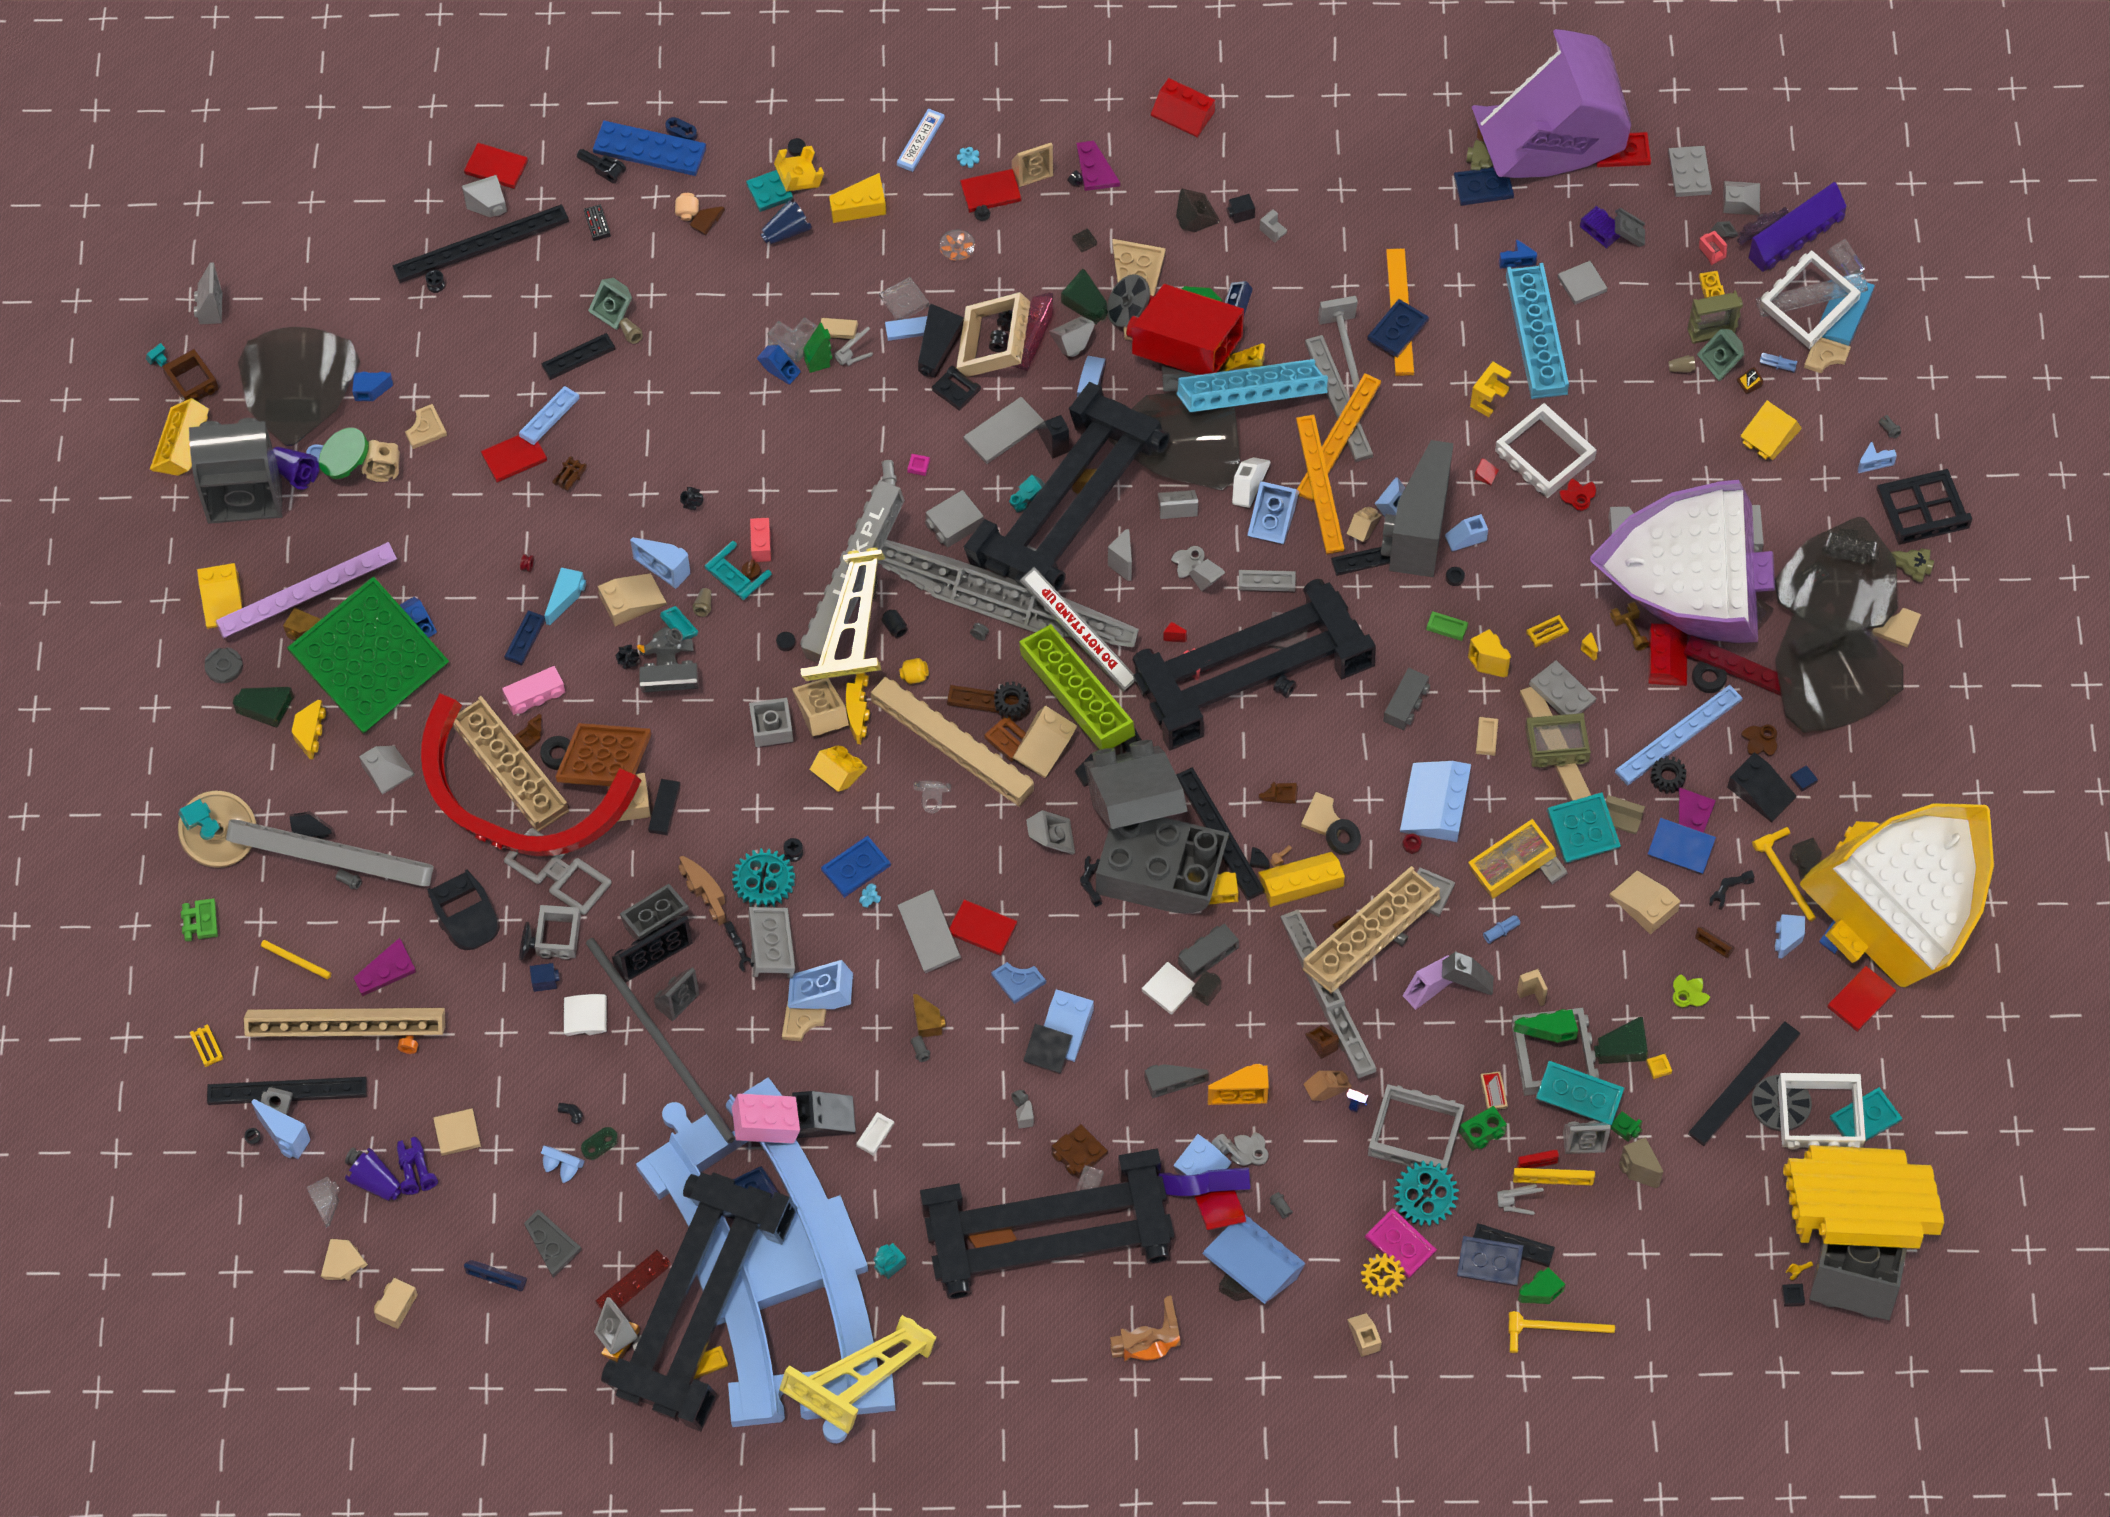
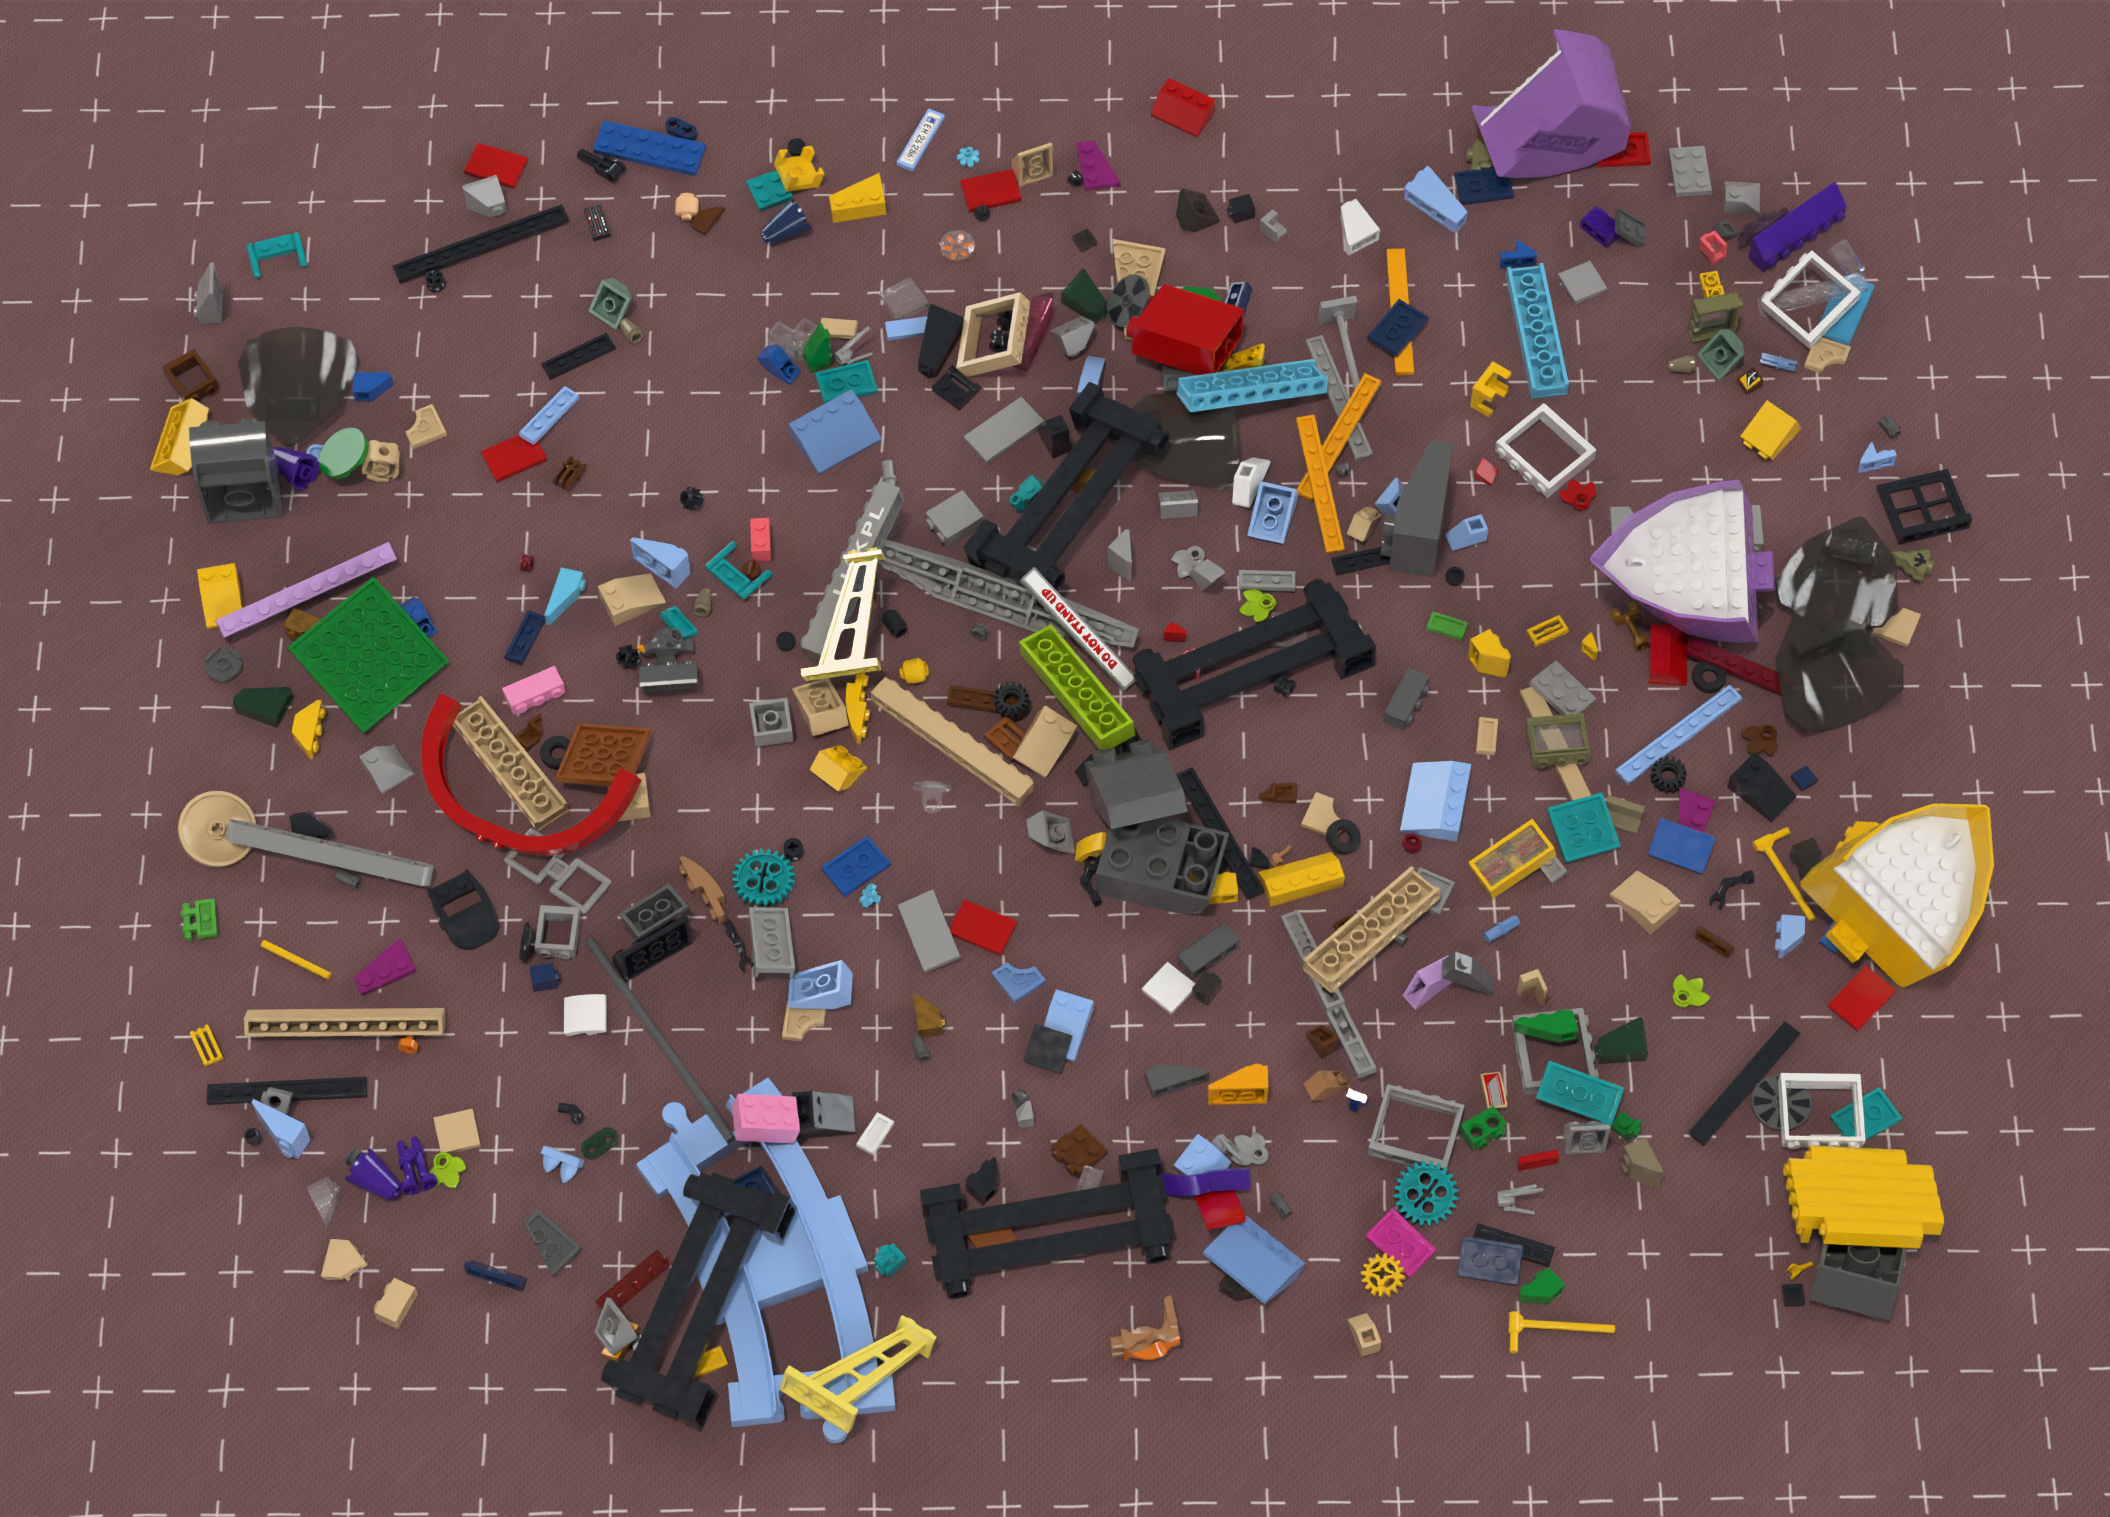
(156, 354): teal tile -> none
(198, 814): teal brick -> none
(273, 248): none -> teal plate
(450, 1171): none -> lime plate
(664, 807): black tile -> none
(678, 994): dark grey slope -> none
(834, 432): none -> medium blue slope
(844, 378): none -> teal tile
(918, 464): dark pink tile -> none
(984, 1182): none -> black slope
(1090, 846): none -> yellow slope
(1255, 605): none -> lime plate
(1343, 469): none -> dark grey hinge
(1357, 227): none -> white slope
(1435, 199): none -> light blue slope
(1553, 1176): yellow tile -> none
(1659, 1066): yellow tile -> none

